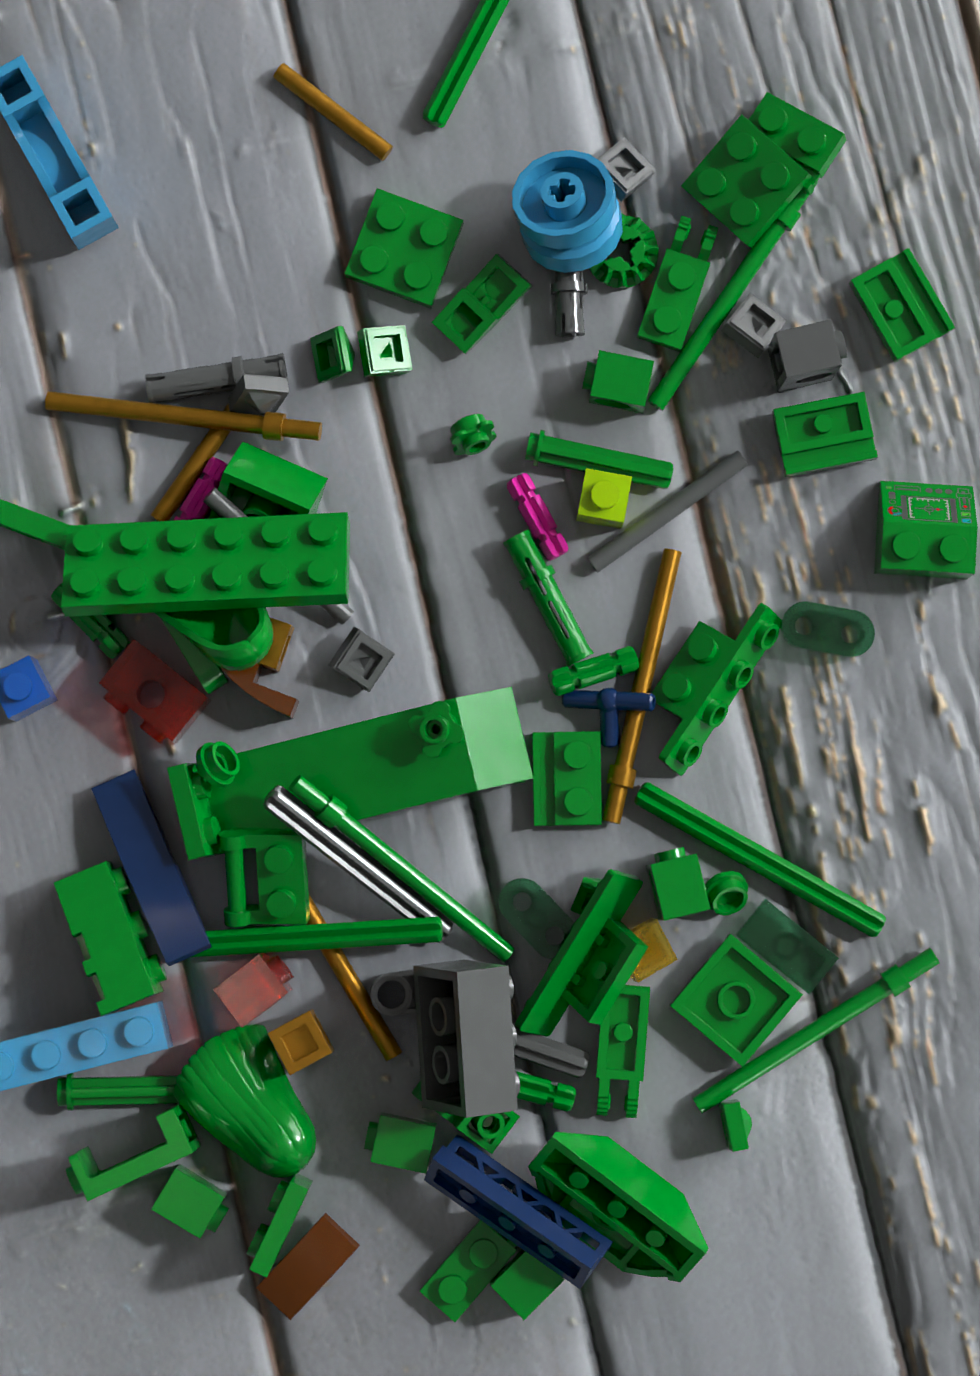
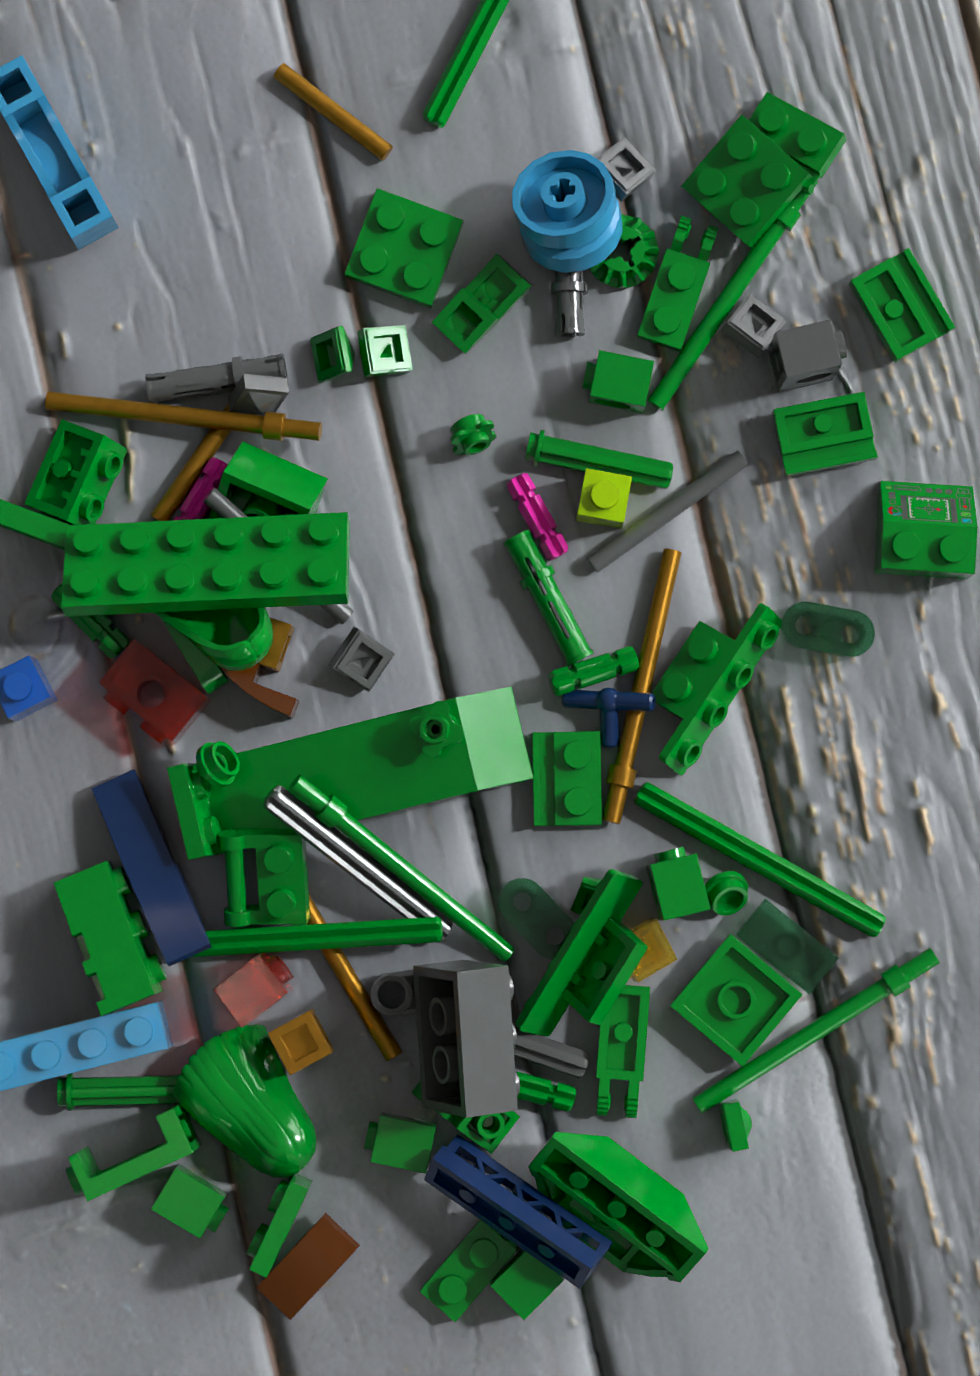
(76, 475): none -> green bracket

